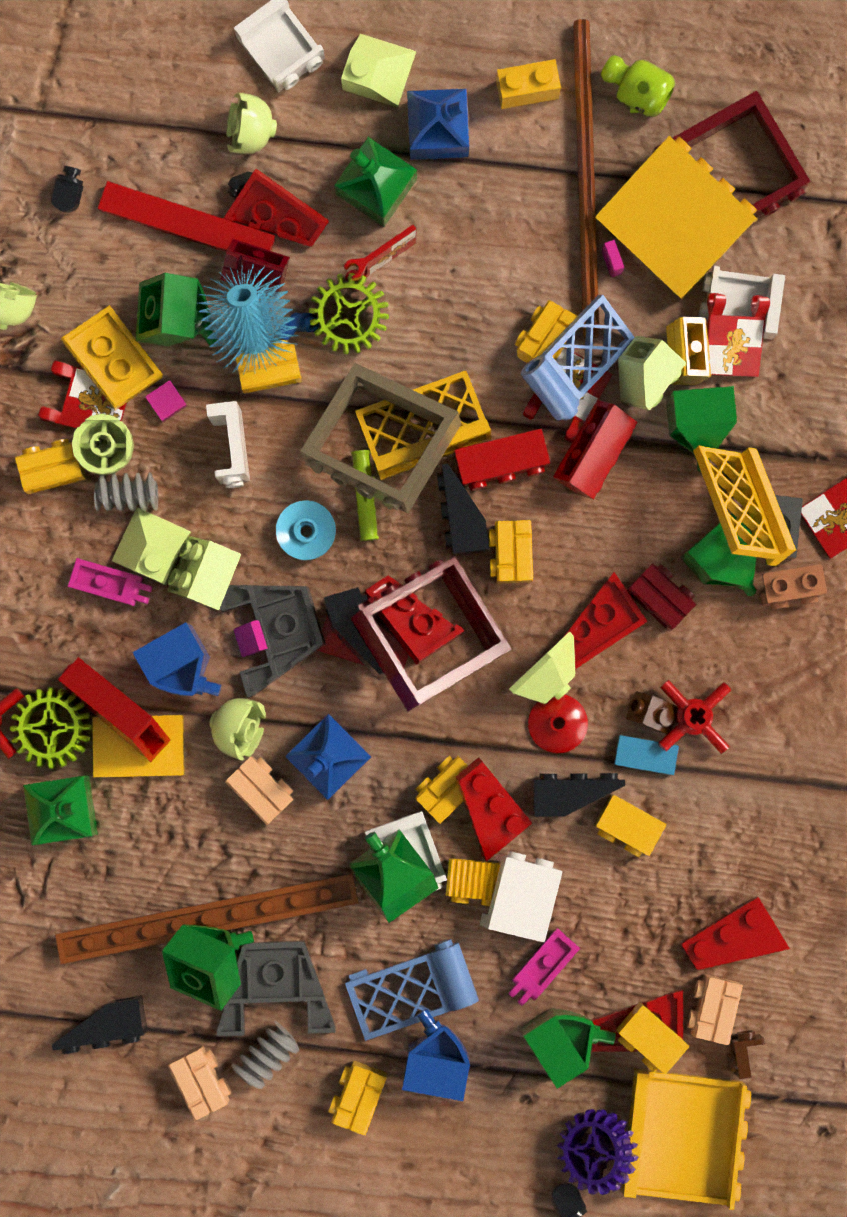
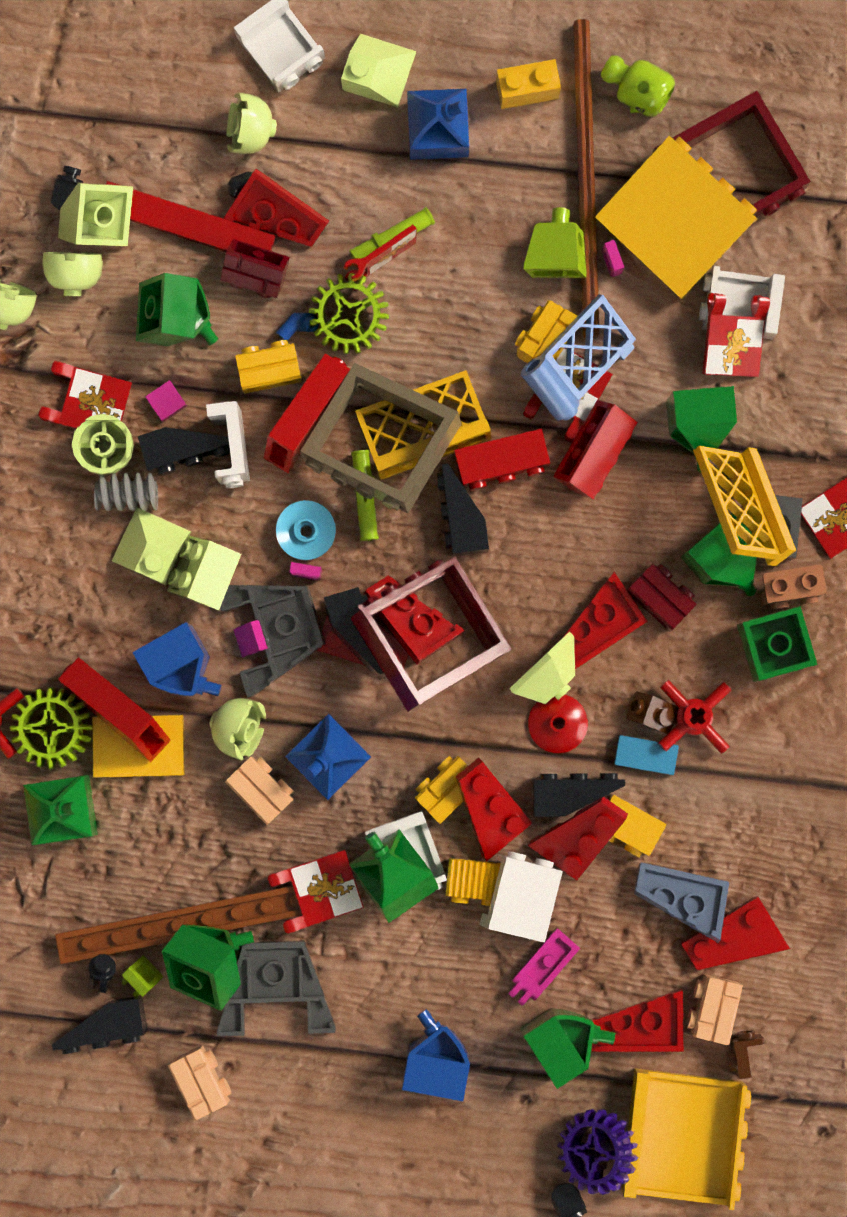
(49, 467): yellow brick -> none
(72, 271): none -> yellowish green cylinder
(96, 215): none -> yellowish green slope
(101, 969): none -> black arm
(108, 582): dark pink hinge -> none
(112, 357): yellow tile -> none
(142, 976): none -> lime tile
(173, 447): none -> black slope
(248, 319): medium azure piece -> none
(266, 1057): light grey piece -> none
(304, 412): none -> red slope
(305, 571): none -> dark pink tile
(322, 888): none -> flag
(358, 1098): yellow brick -> none
(375, 181): green piece -> none
(420, 220): none -> lime pin
(449, 976): medium blue piece -> none
(512, 552): yellow brick -> none
(556, 248): none -> lime torso
(580, 838): none -> red wing
(647, 371): yellowish green slope -> none
(651, 1038): yellow brick -> none
(685, 896): none -> sand blue wing
(690, 341): yellow brick -> none
(777, 644): none -> green brick

